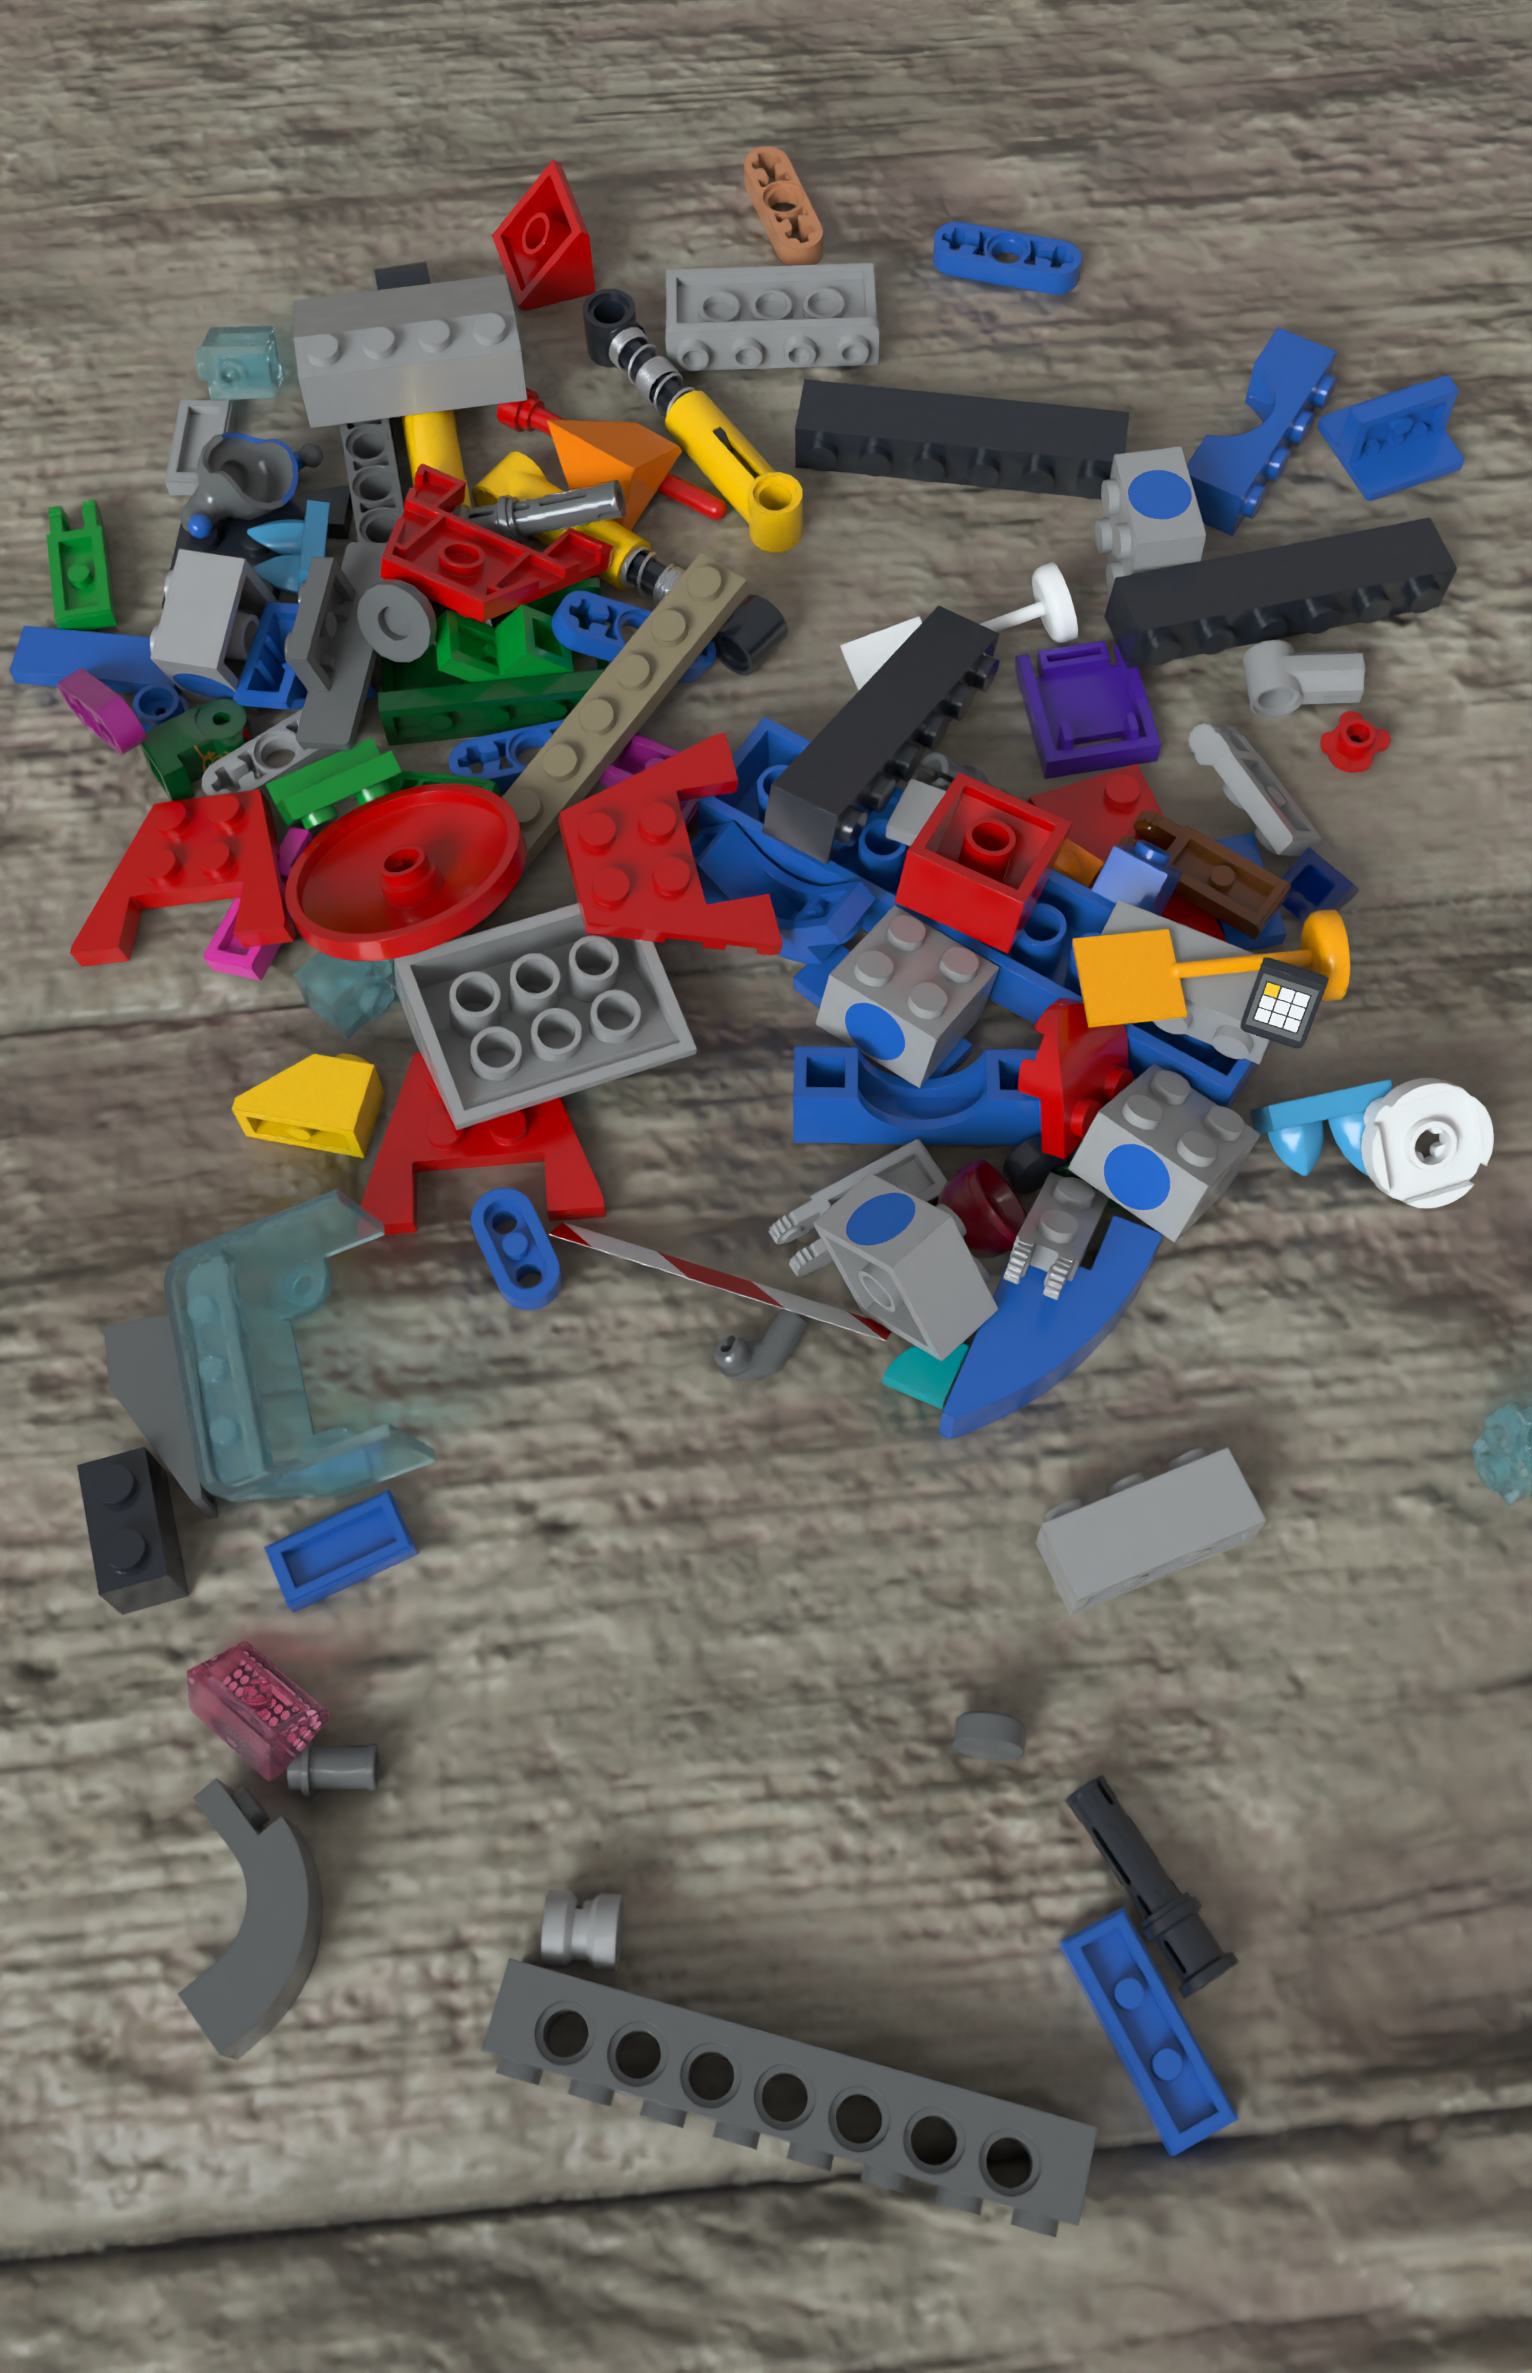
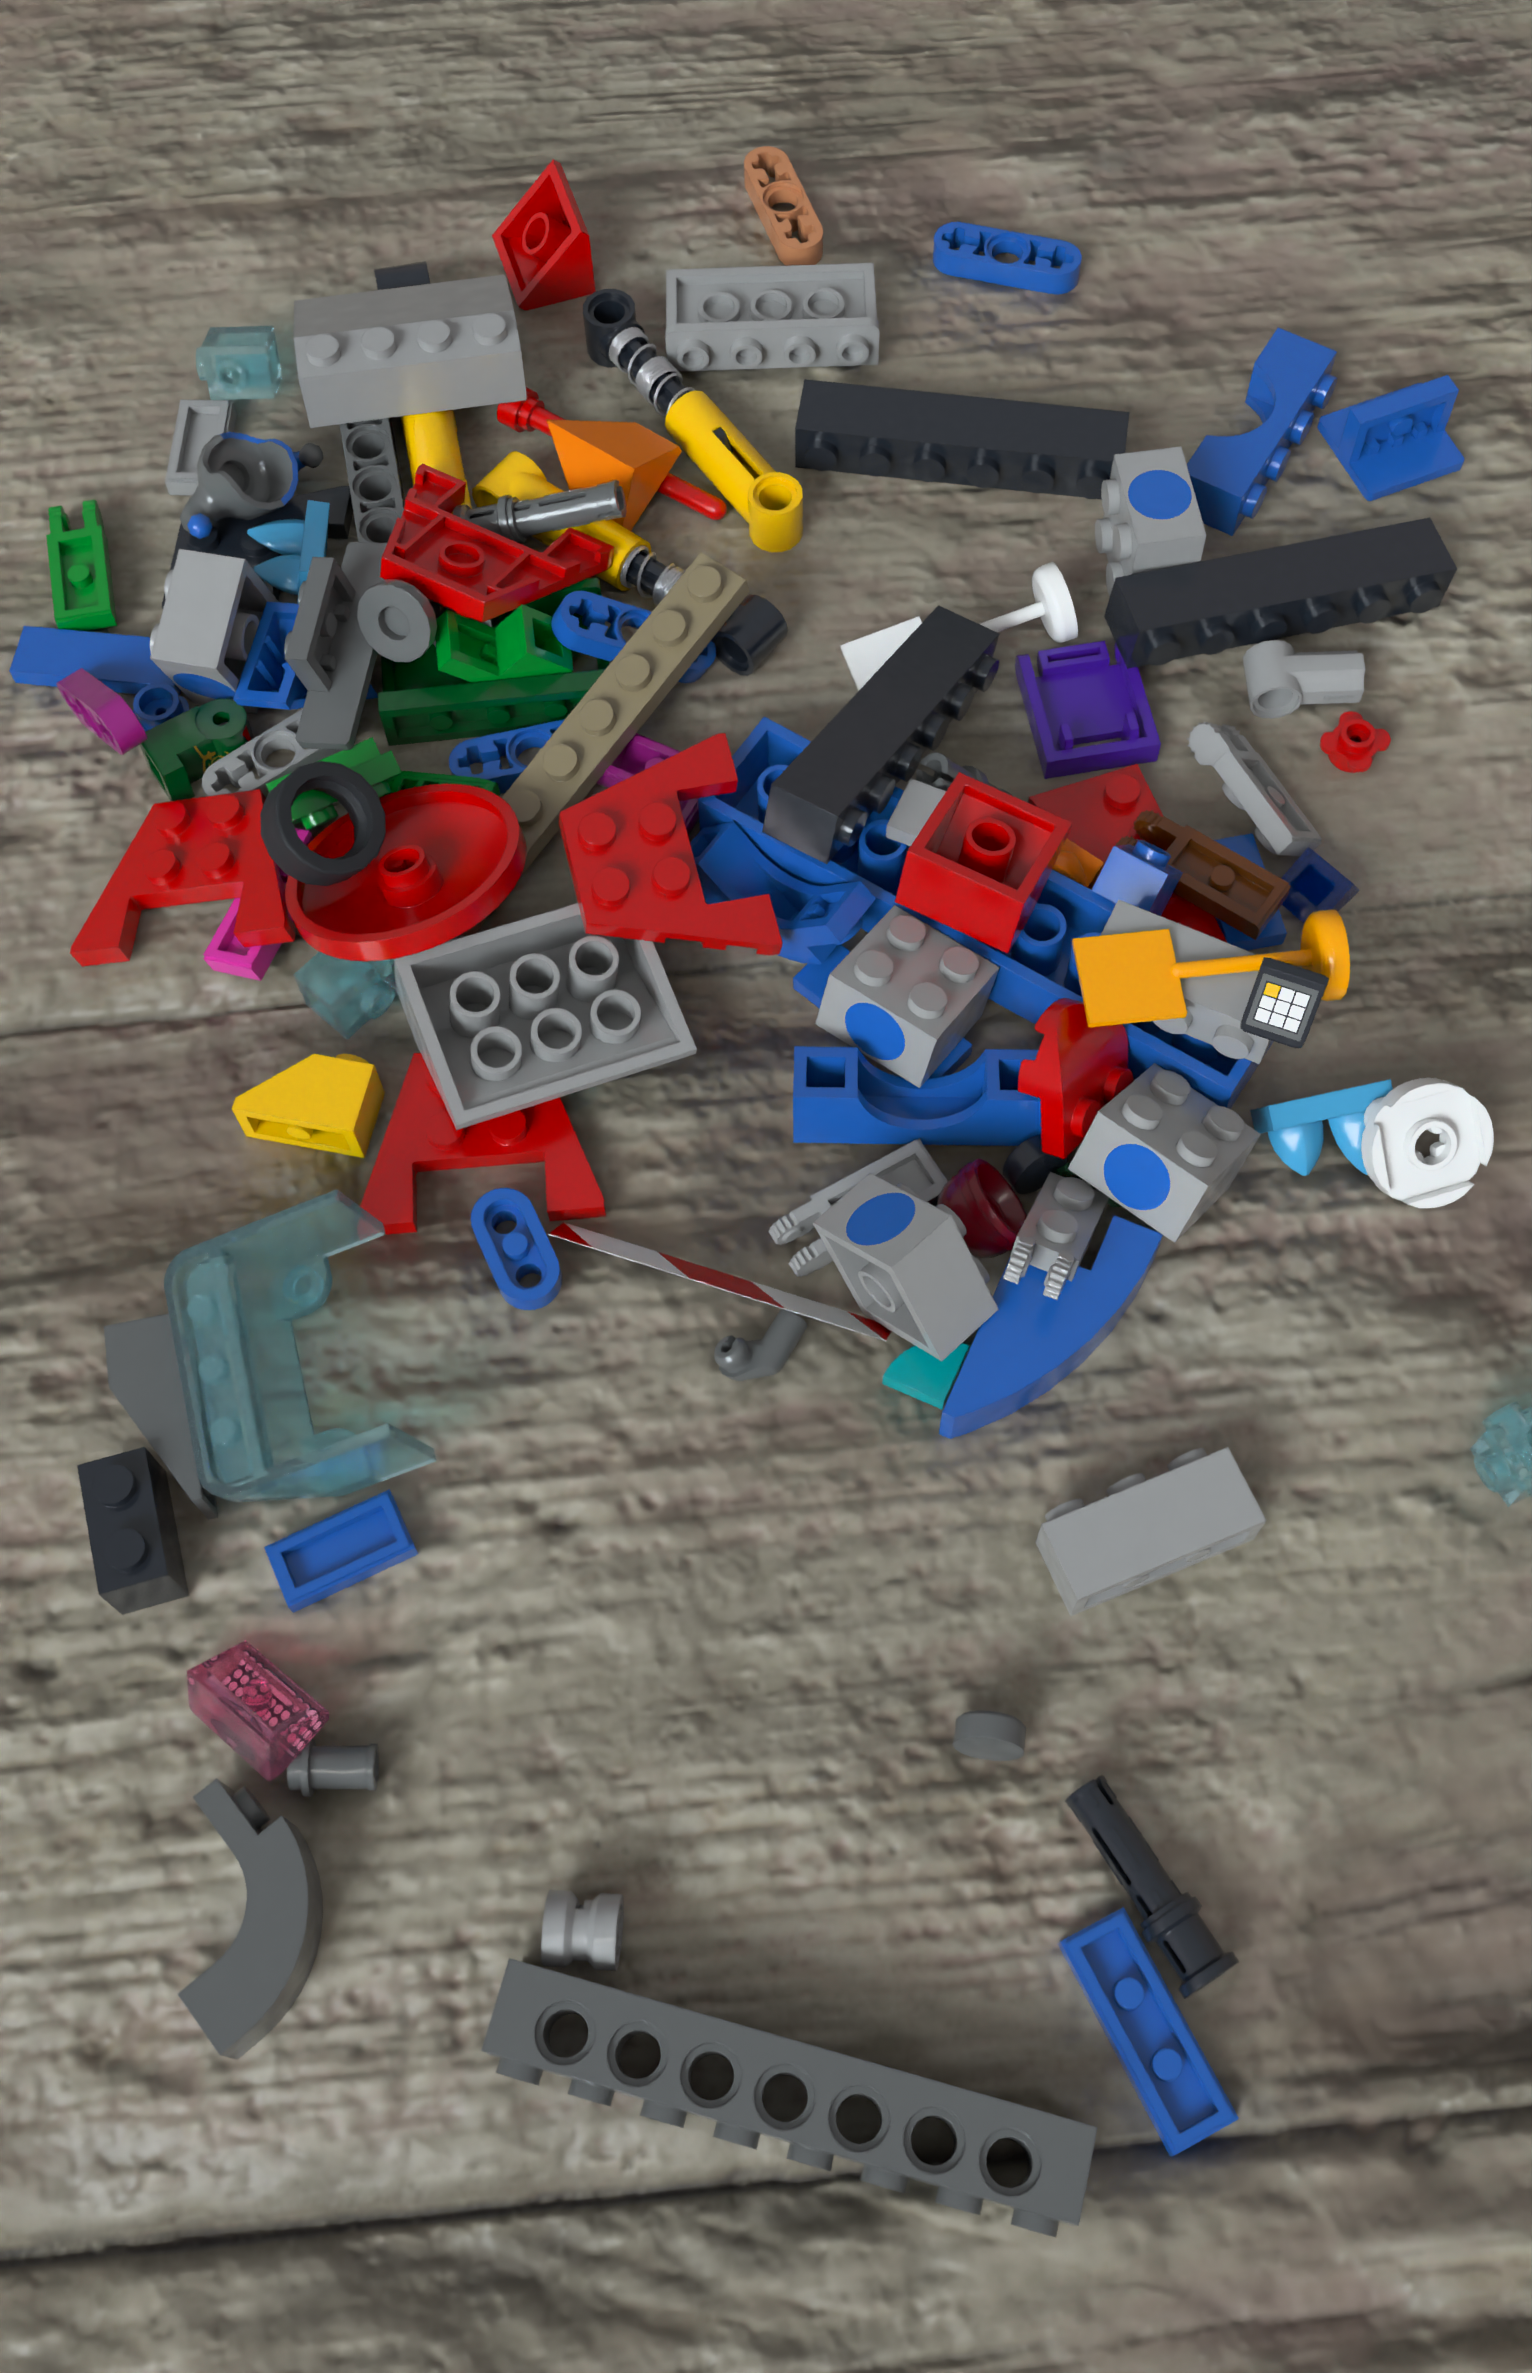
(352, 793): none -> black tyre

